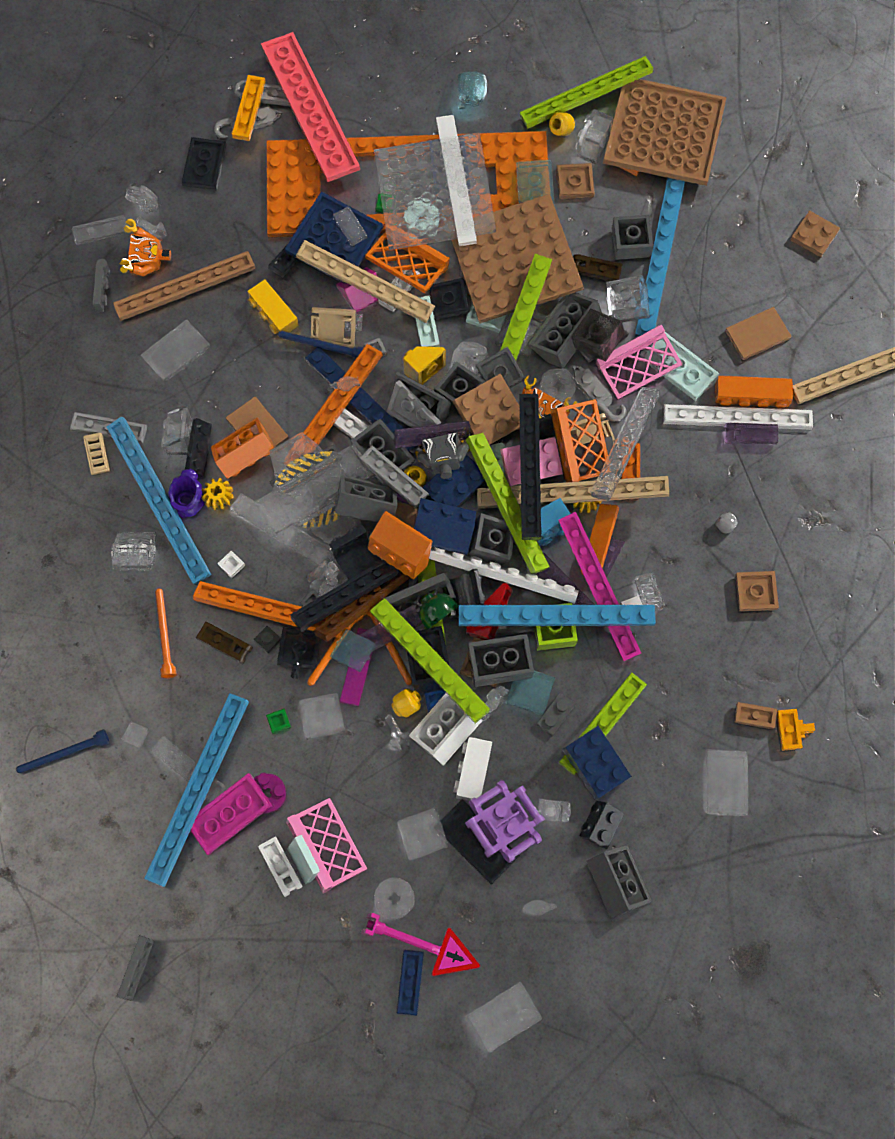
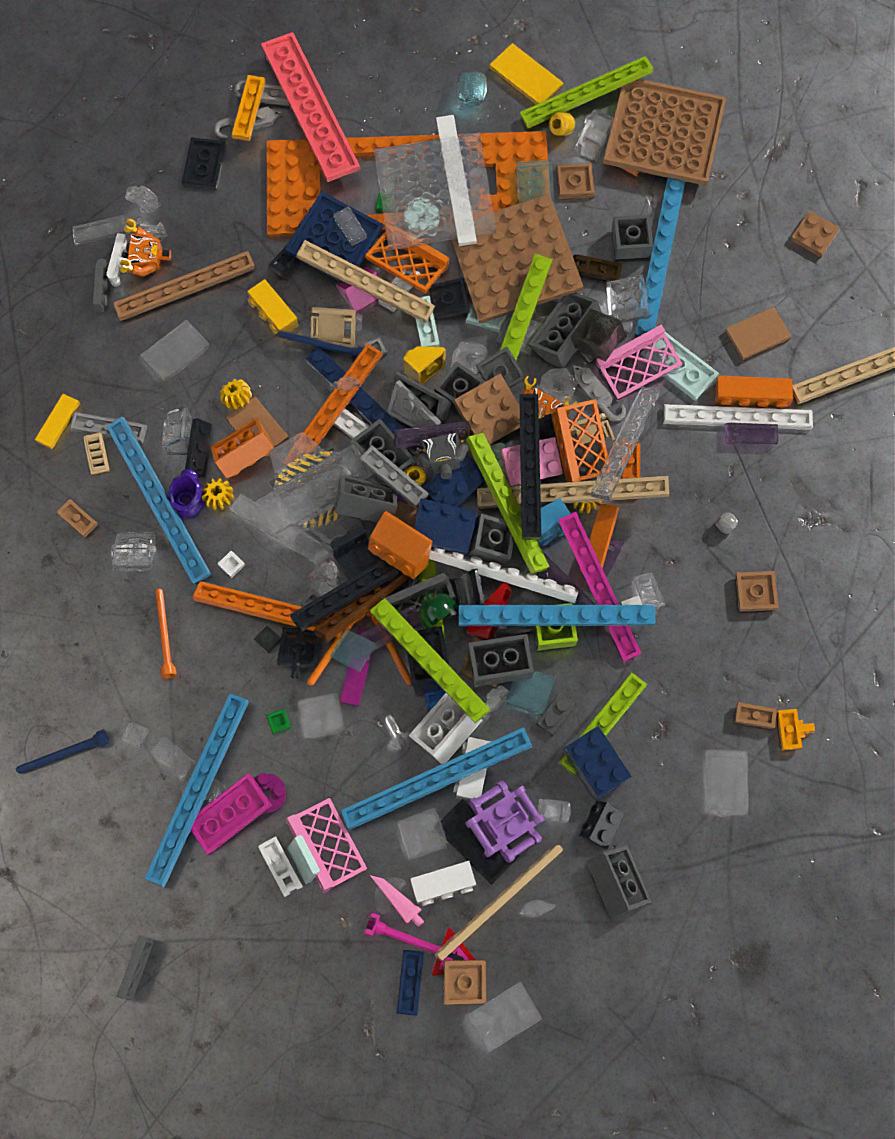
(57, 421): none -> yellow tile
(77, 518): none -> medium nougat plate
(118, 253): none -> white plate
(223, 642): dark brown plate -> none
(235, 394): none -> yellow gear
(404, 906): none -> bright pink bar
(406, 702): yellow head -> none
(436, 778): none -> dark azure plate
(443, 883): none -> white brick
(464, 982): none -> medium nougat plate
(498, 902): none -> tan tile
(526, 75): none -> yellow tile

